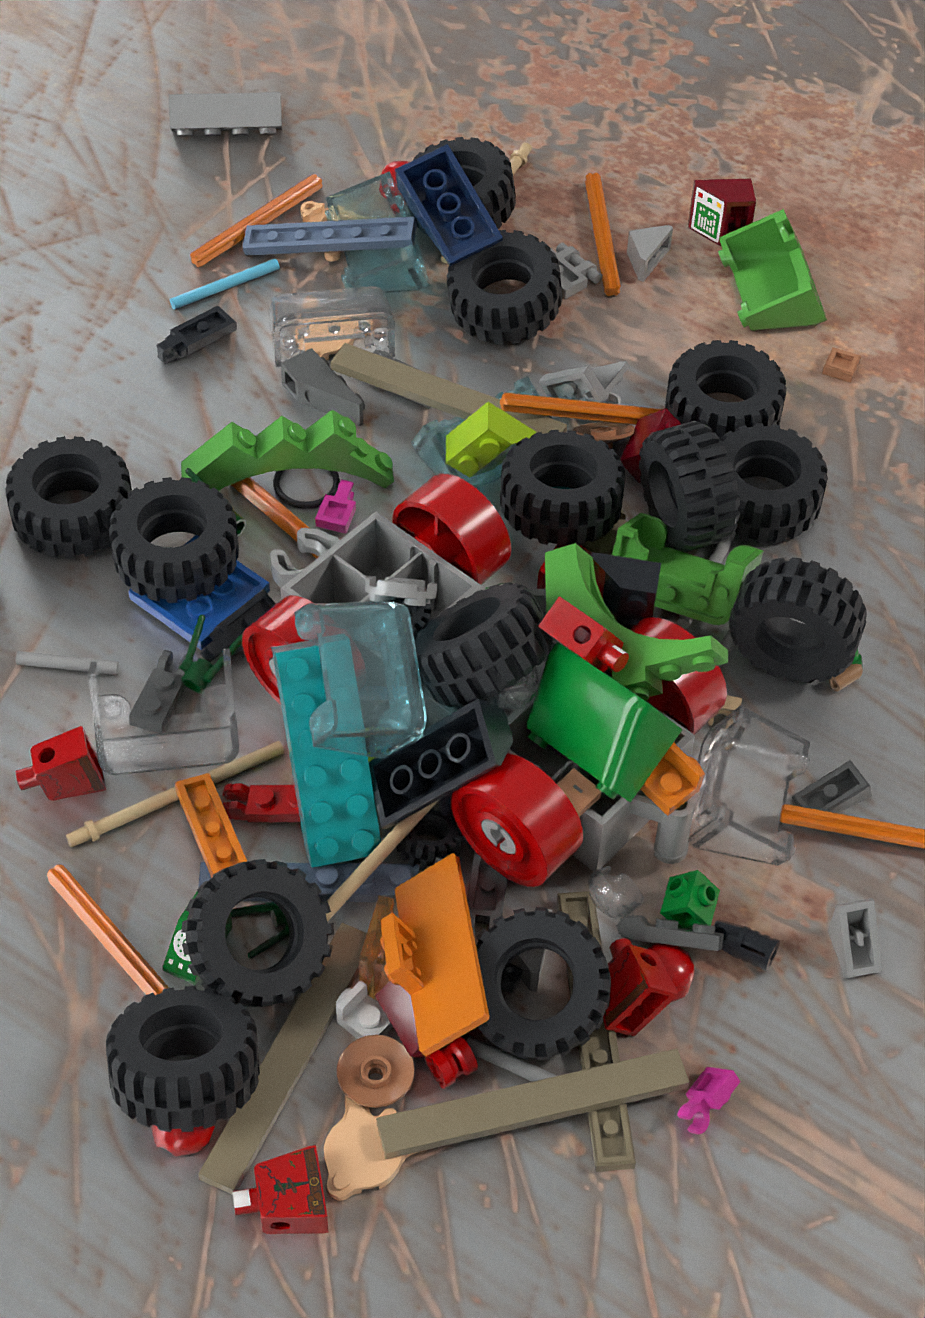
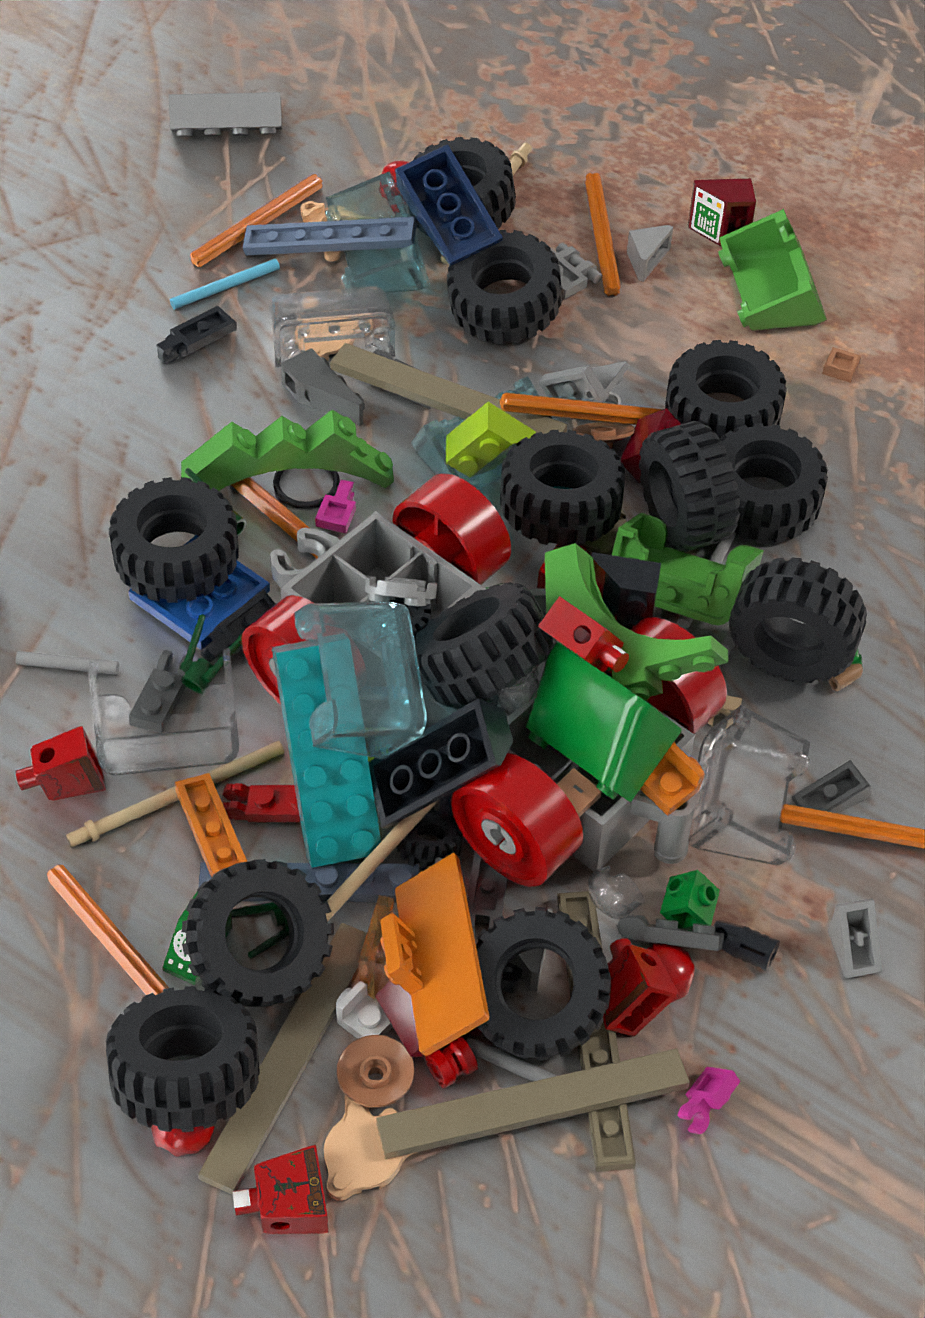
(61, 468): black tyre -> none

